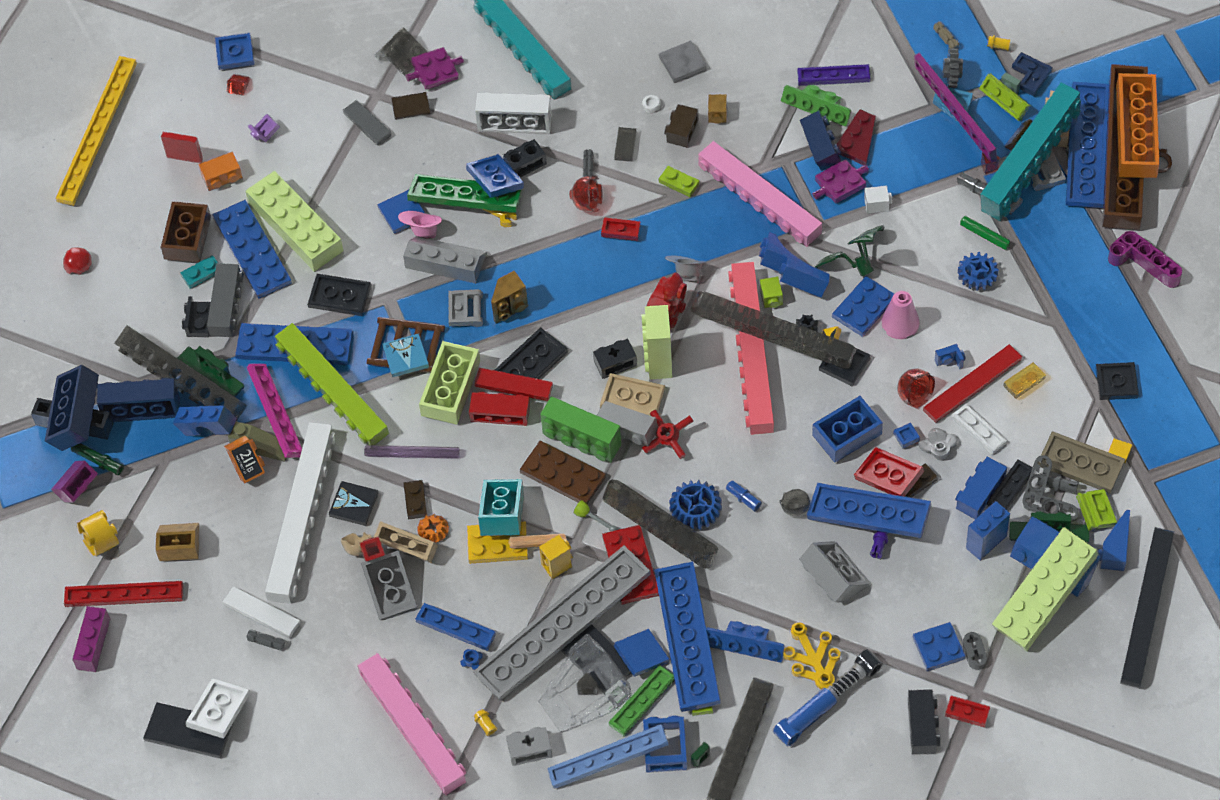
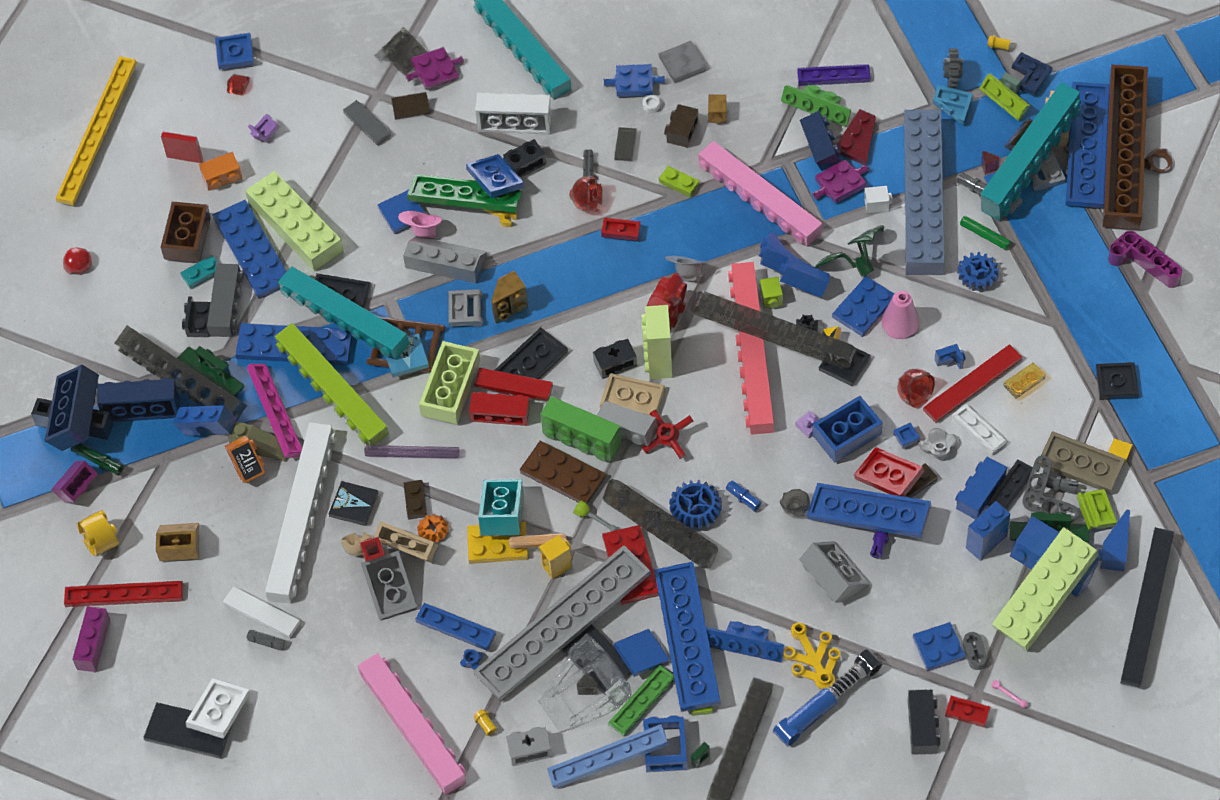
(343, 313): none -> teal brick
(634, 80): none -> blue plate
(806, 422): none -> lavender tile
(923, 193): none -> sand blue brick
(945, 35): dark tan axle -> none
(955, 108): magenta tile -> none
(996, 685): none -> bright pink hinge
(1137, 125): orange brick -> none

